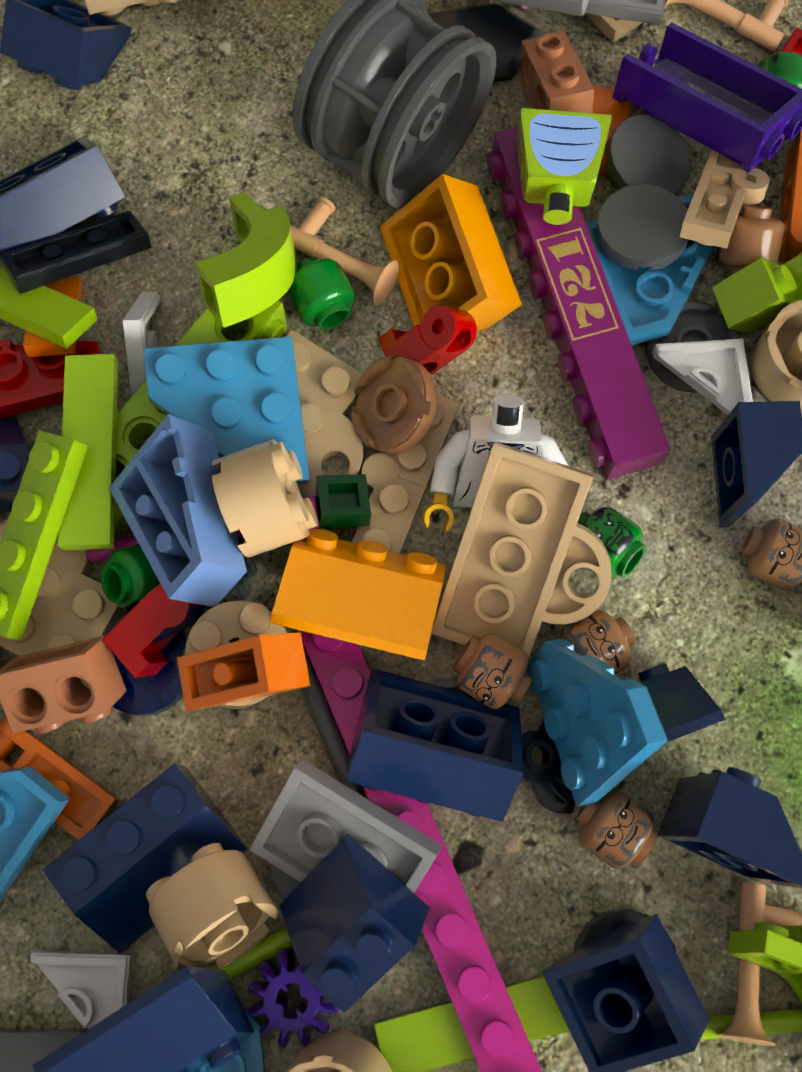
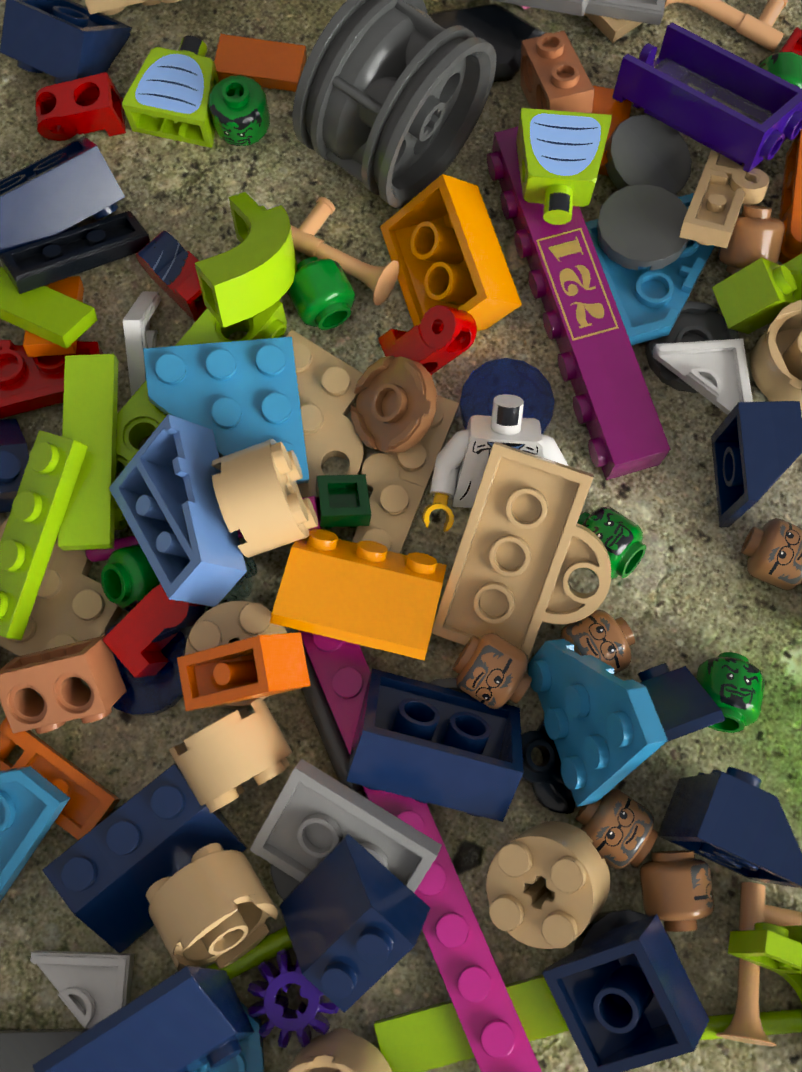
(79, 108): none -> red leg
(173, 94): none -> torso
(174, 272): none -> leg
(230, 753): none -> tan brick
(239, 110): none -> green head
(267, 62): none -> orange tile
(511, 378): none -> clear blue tile
(553, 909): none -> tan brick
(677, 889): none -> medium nougat head
(735, 688): none -> green head

